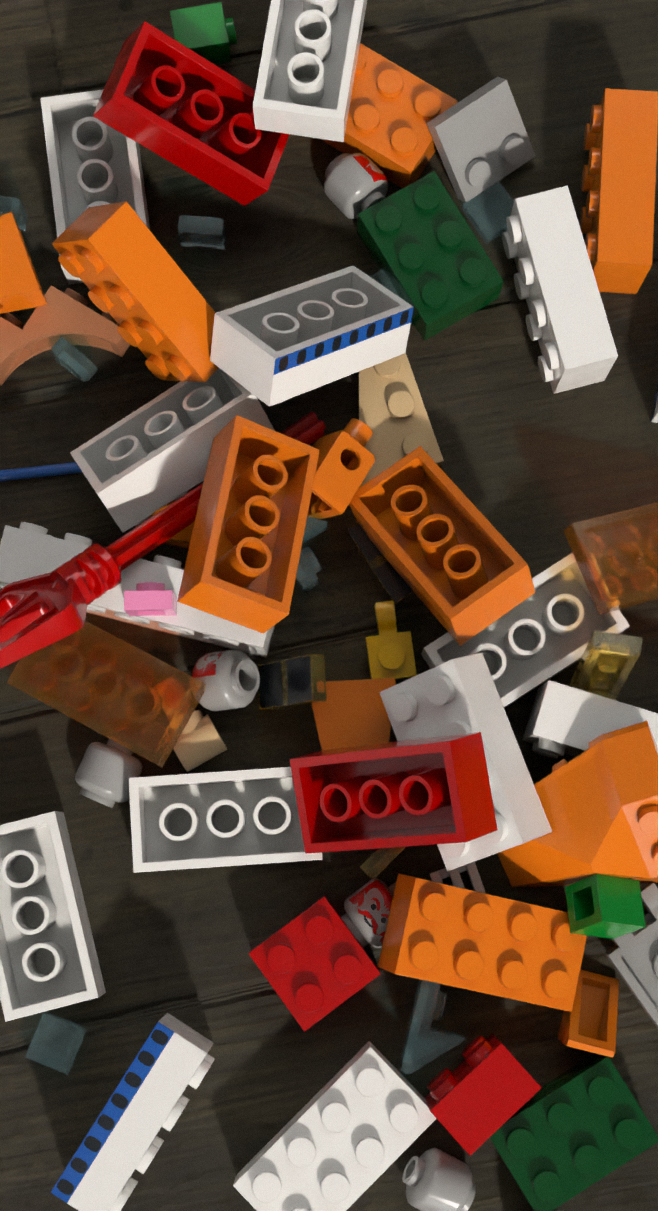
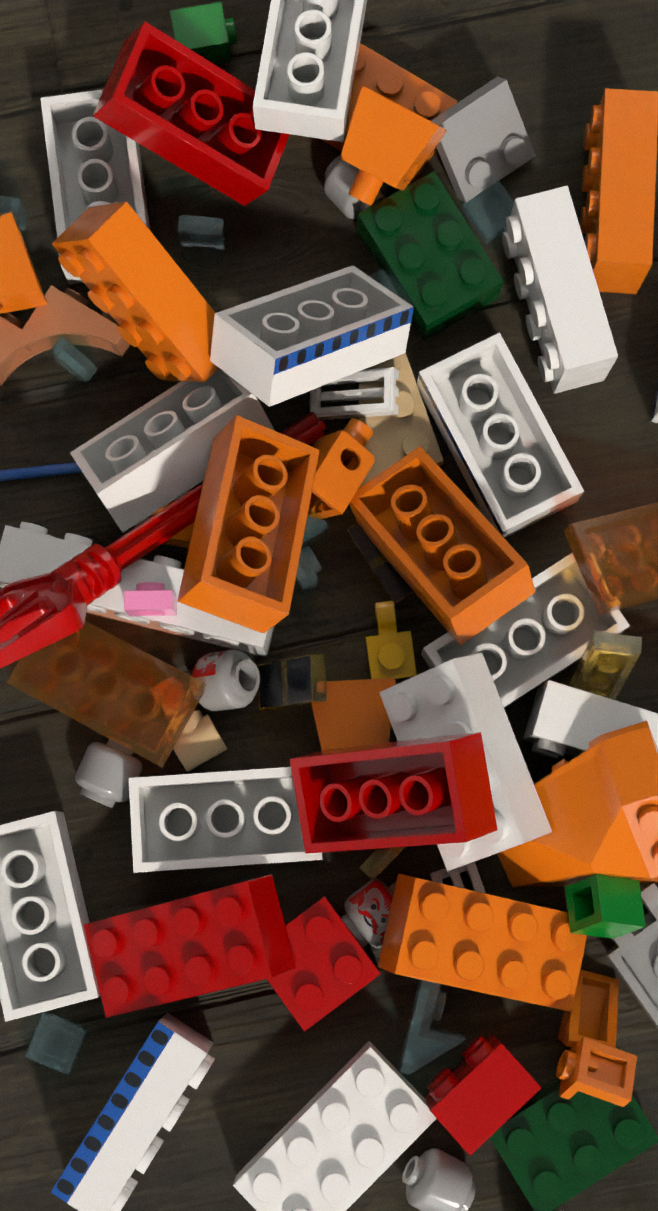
(190, 946): none -> red brick
(386, 144): none -> orange torso
(388, 392): none -> white tile
(499, 436): none -> white brick
(597, 1072): none -> orange bracket

